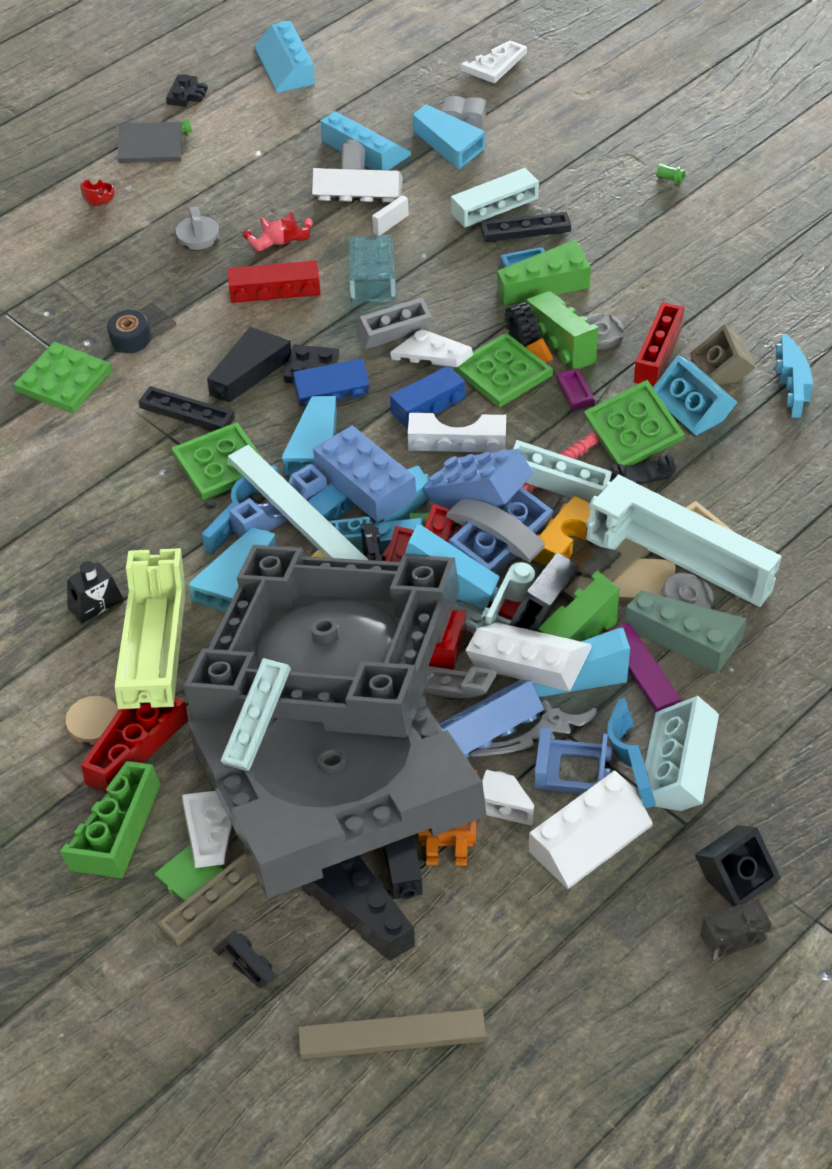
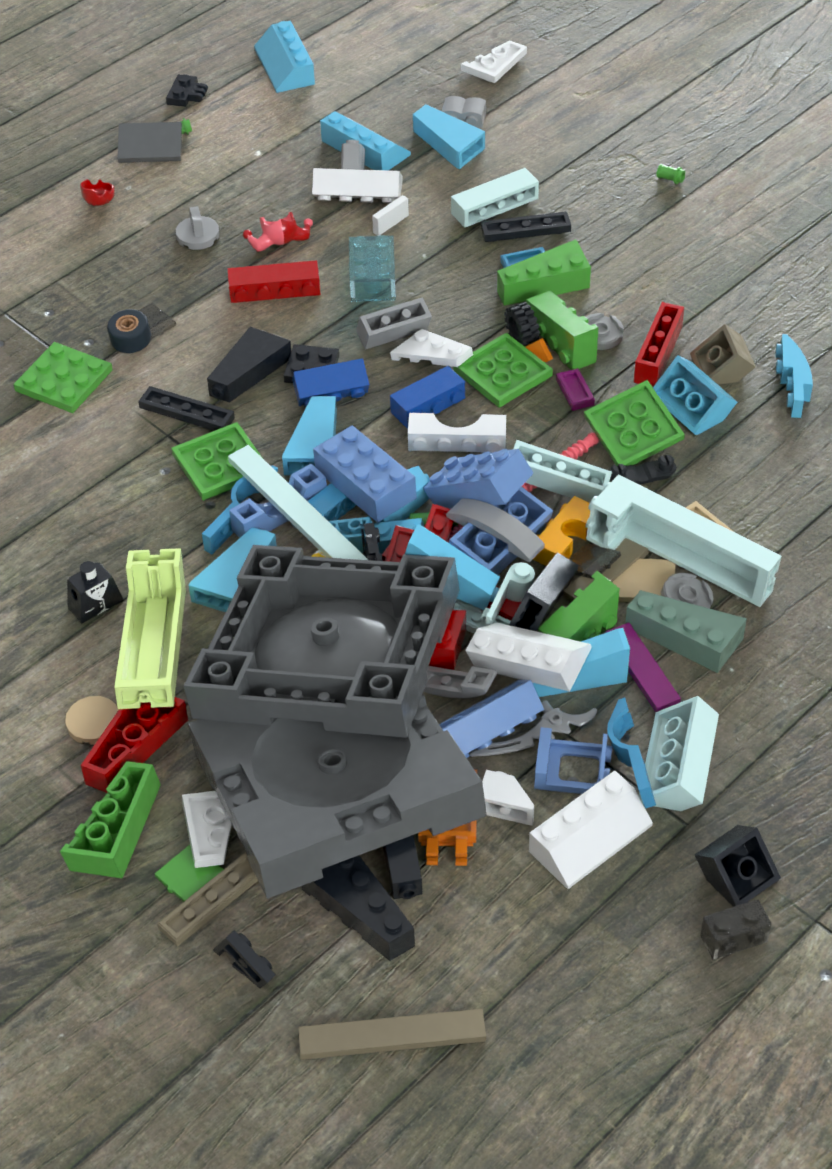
(255, 714): light aqua tile -> none

